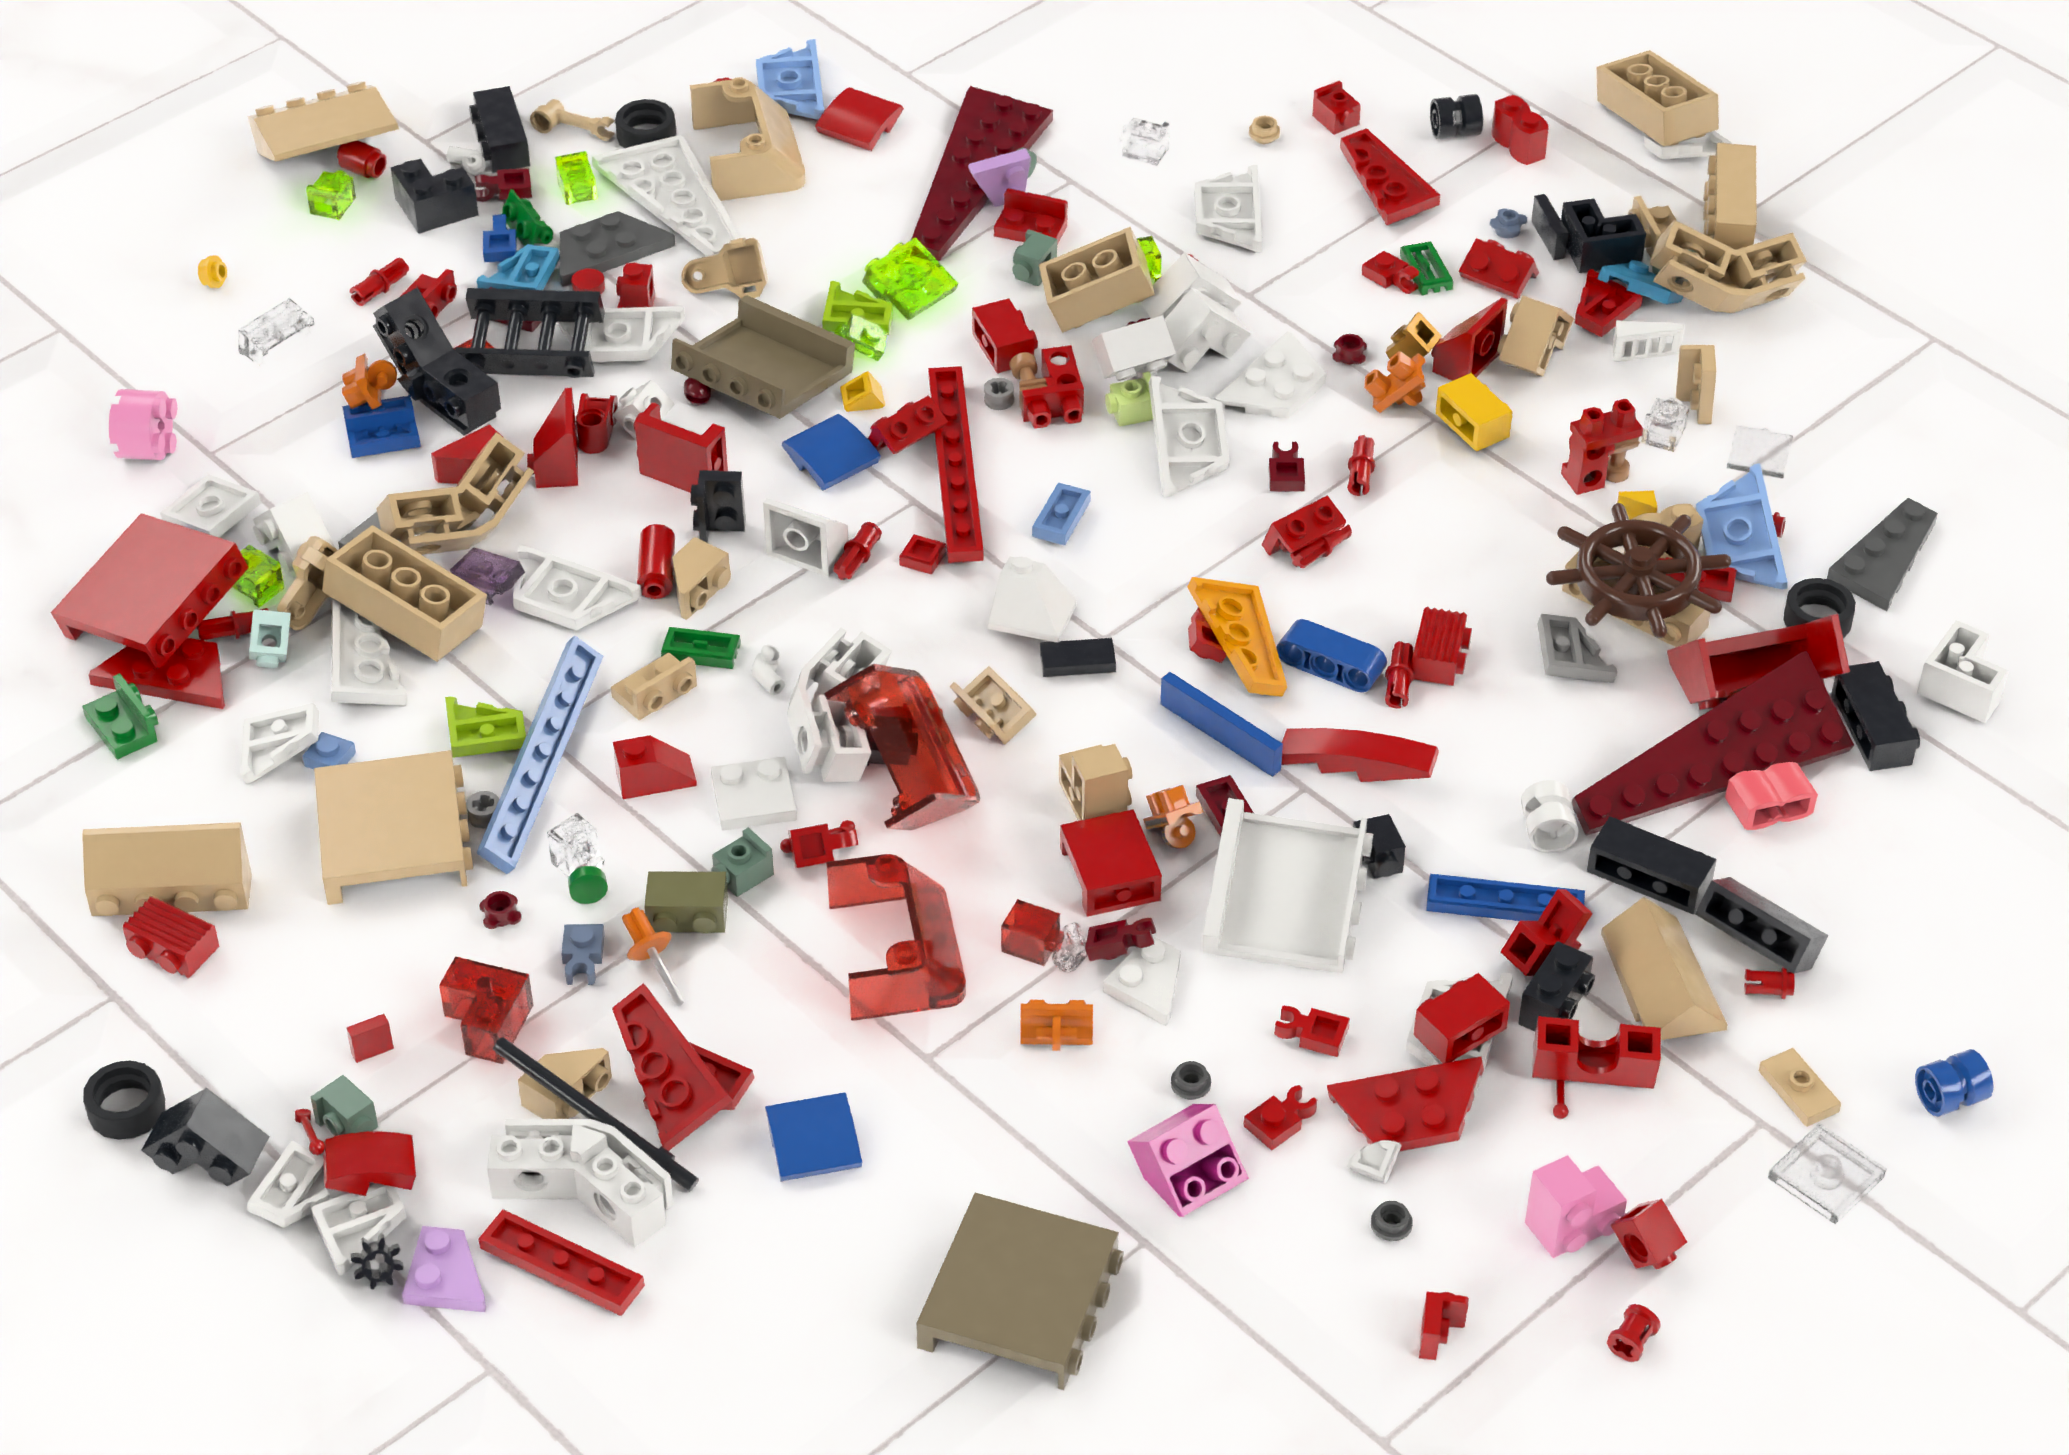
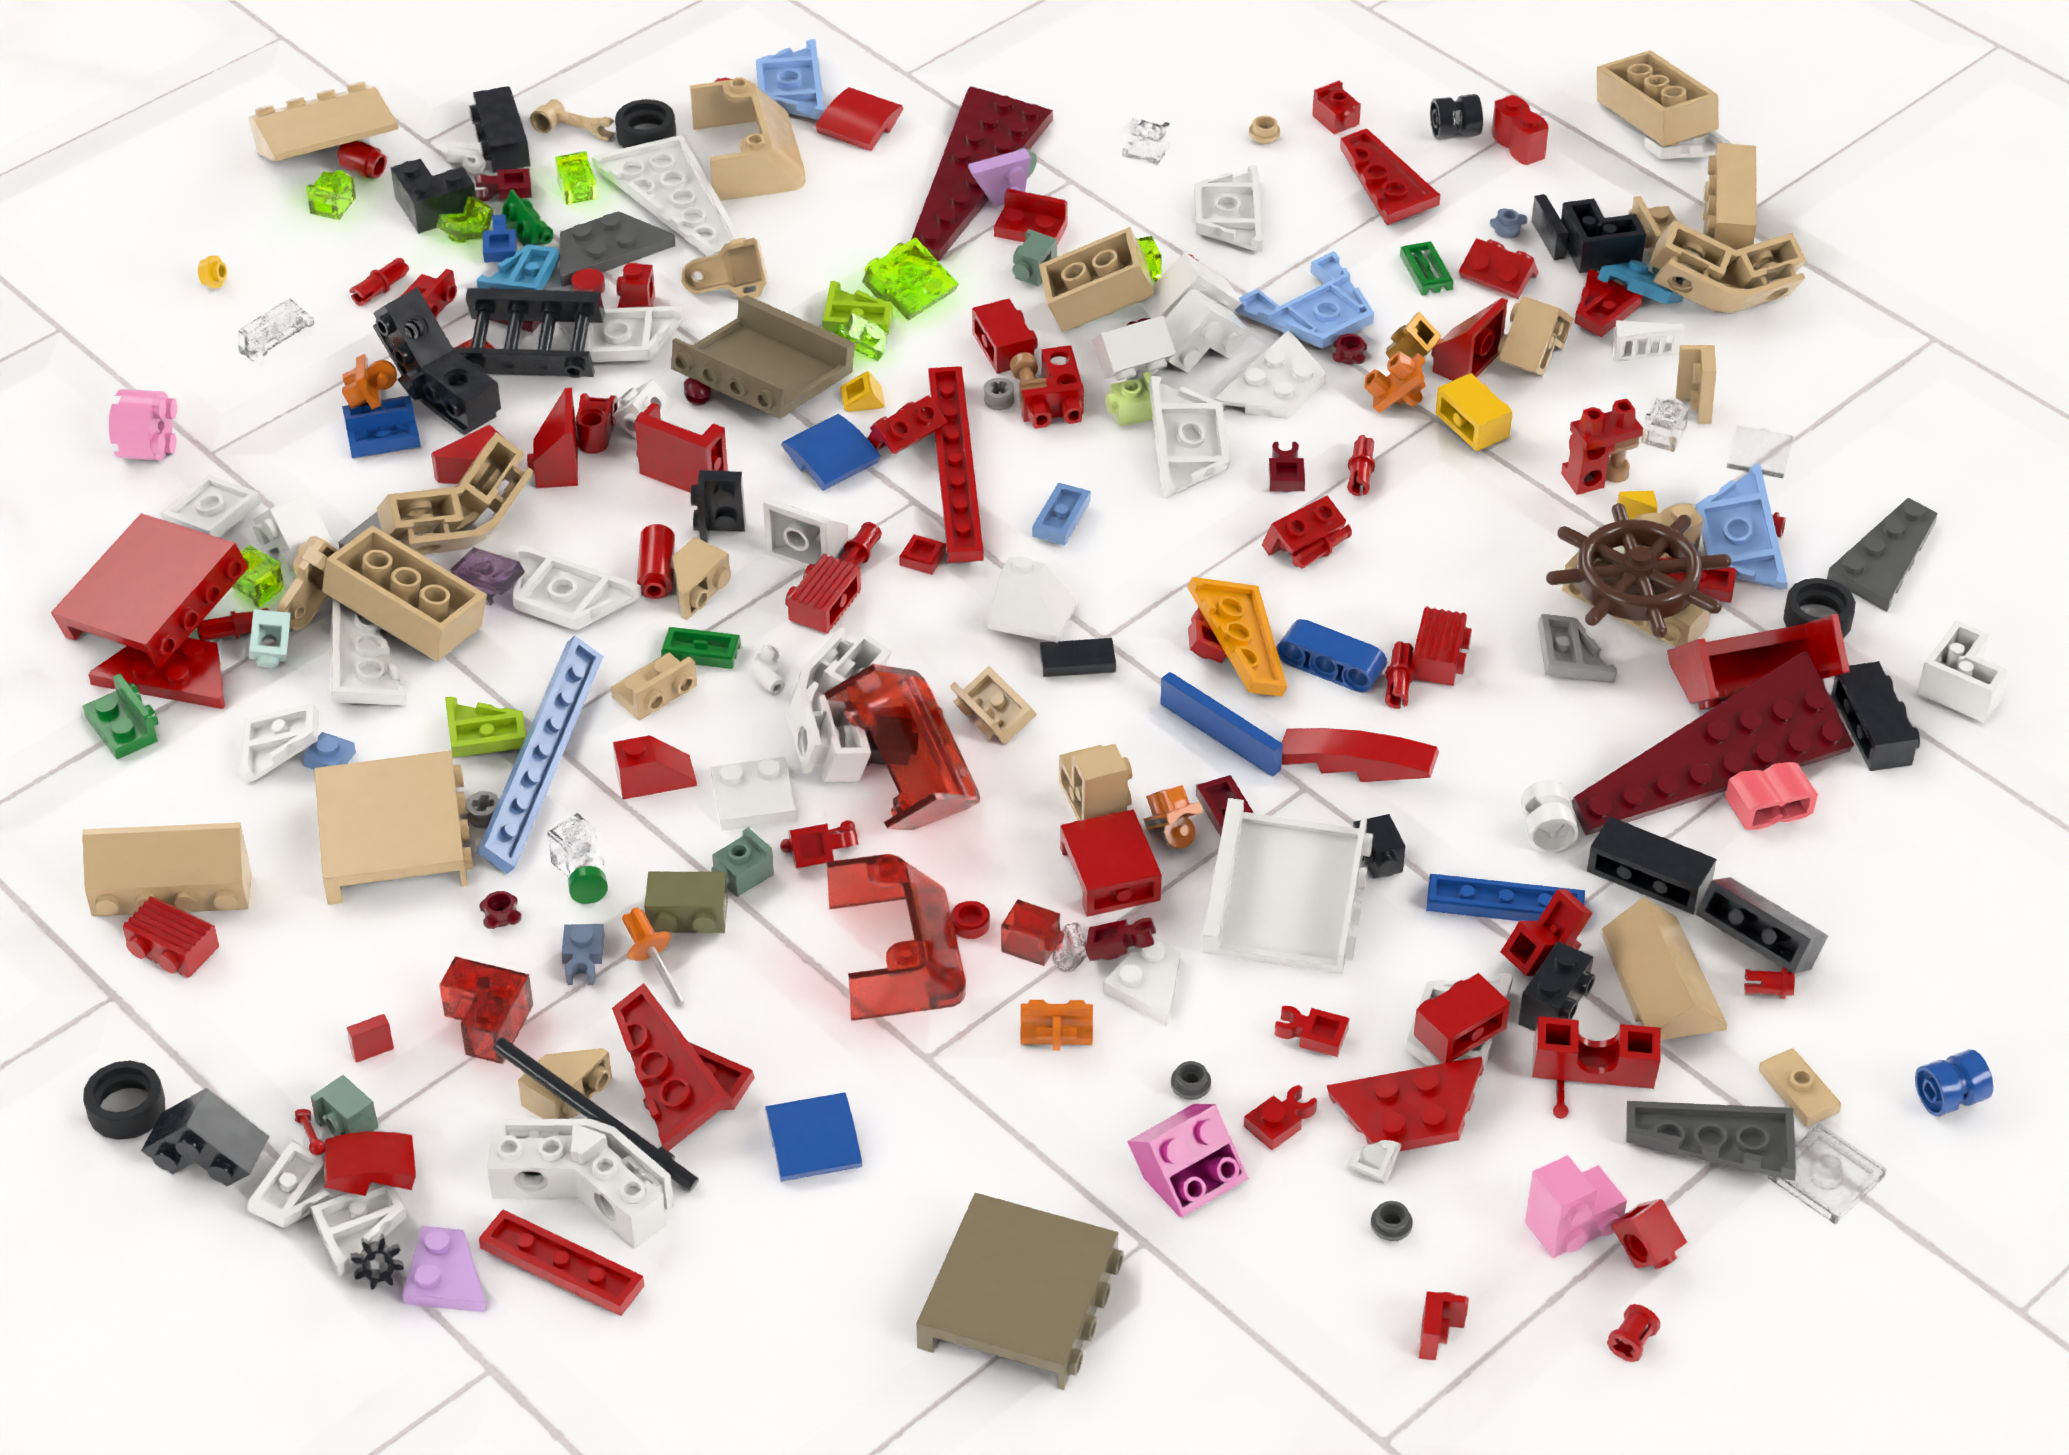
(469, 224): none -> clear neon green bracket
(823, 593): none -> red brick
(970, 919): none -> red tile
(1319, 314): none -> light blue wing
(1388, 270): red plate -> none
(1729, 1135): none -> dark grey wing

